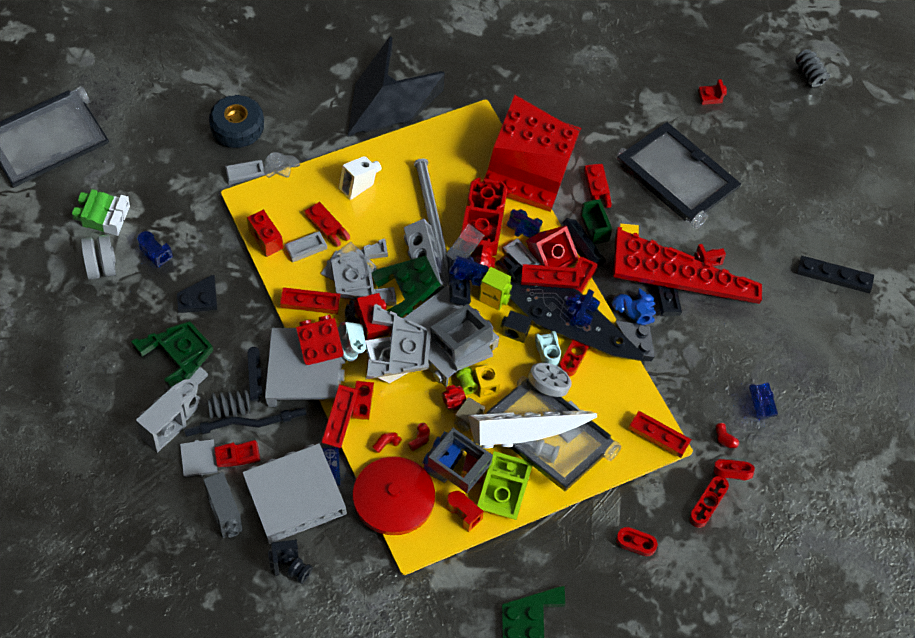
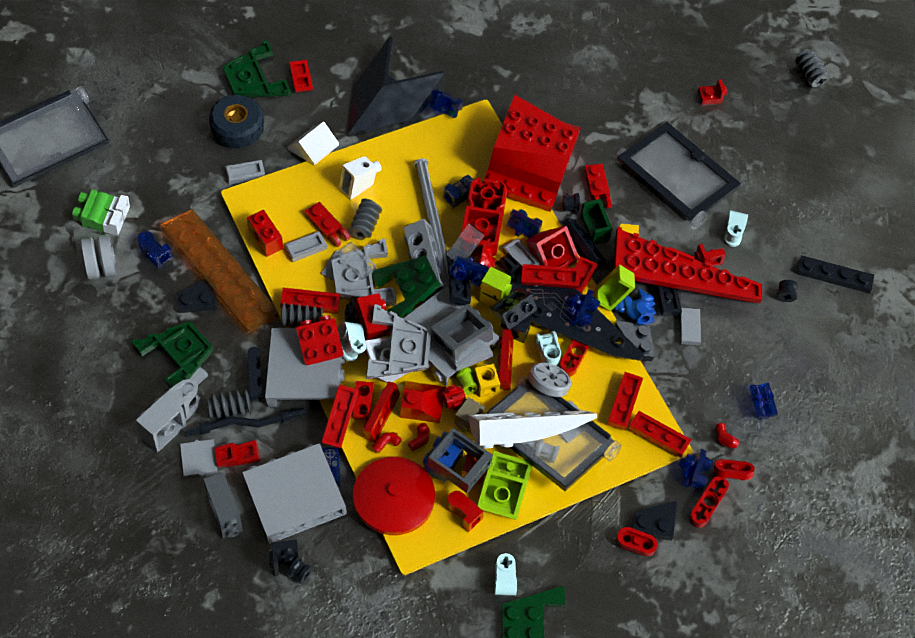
(220, 271): none -> clear orange plate
(247, 77): none -> dark green wing
(280, 164): clear plate -> none
(298, 315): none -> dark grey piece
(301, 76): none -> red slope
(314, 144): none -> white slope
(365, 219): none -> dark grey piece
(381, 411): none -> red plate
(422, 402): none -> red slope
(445, 103): none -> clear blue hips
(458, 191): none -> leg
(505, 359): none -> red plate
(505, 578): none -> light aqua piece
(514, 308): none -> black bracket
(571, 202): none -> black wheel
(615, 287): none -> lime panel
(625, 401): none -> red plate
(657, 520): none -> black wing
(690, 326): none -> light grey tile
(692, 467): none -> clear blue hips
(735, 228): none -> light aqua piece
(787, 290): none -> black wheel

